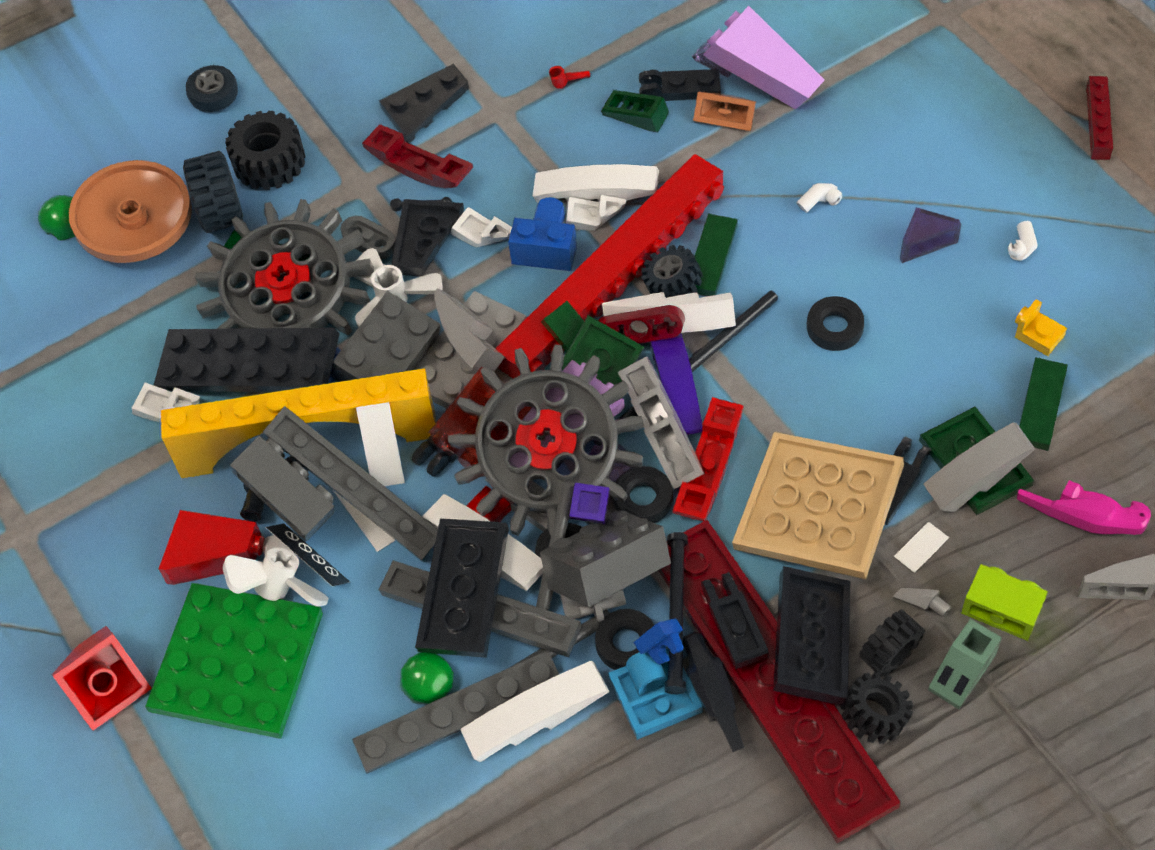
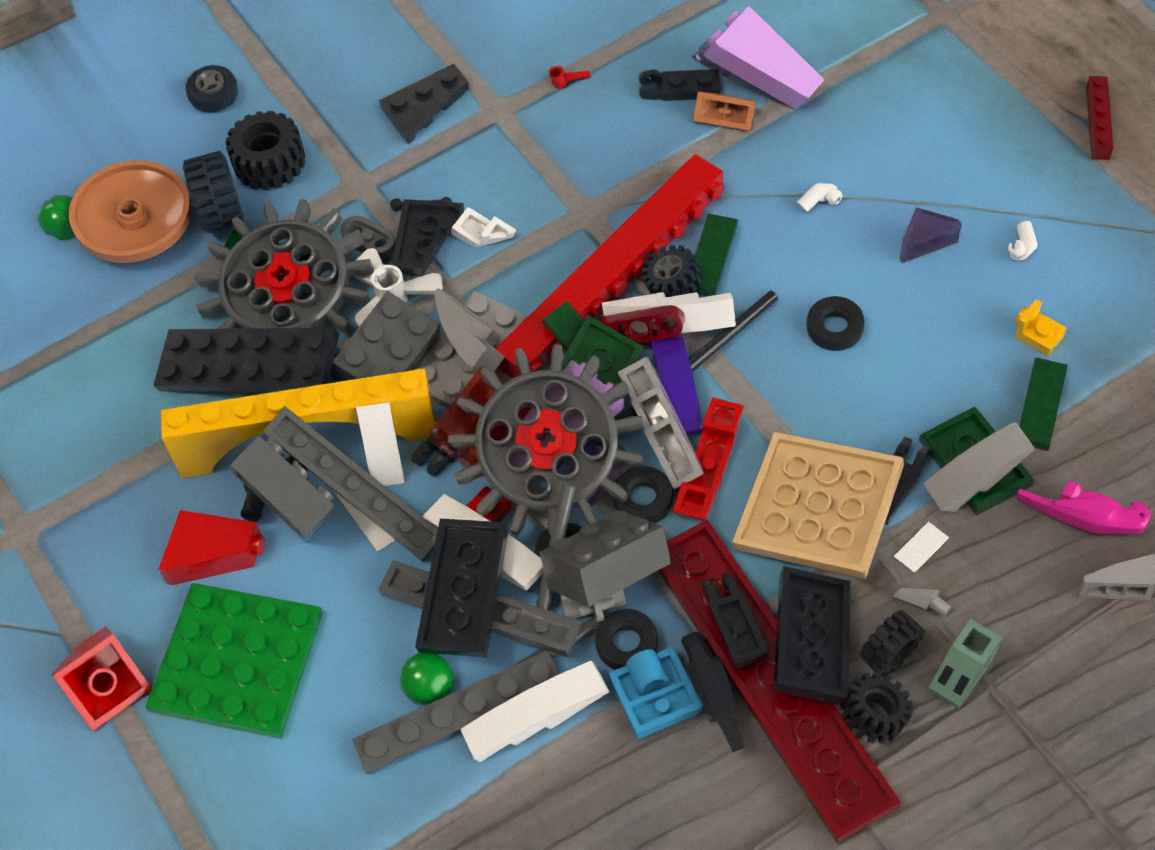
(154, 399): white slope -> none
(272, 576): white piece -> none
(307, 554): black sticker -> none
(415, 162): dark red slope -> none
(545, 239): blue brick -> none
(589, 503): dark purple tile -> none
(592, 214): white slope -> none
(596, 180): white slope -> none
(650, 119): dark green slope -> none
(658, 637): blue tile -> none
(677, 542): black bar -> none
(1004, 601): lime brick -> none

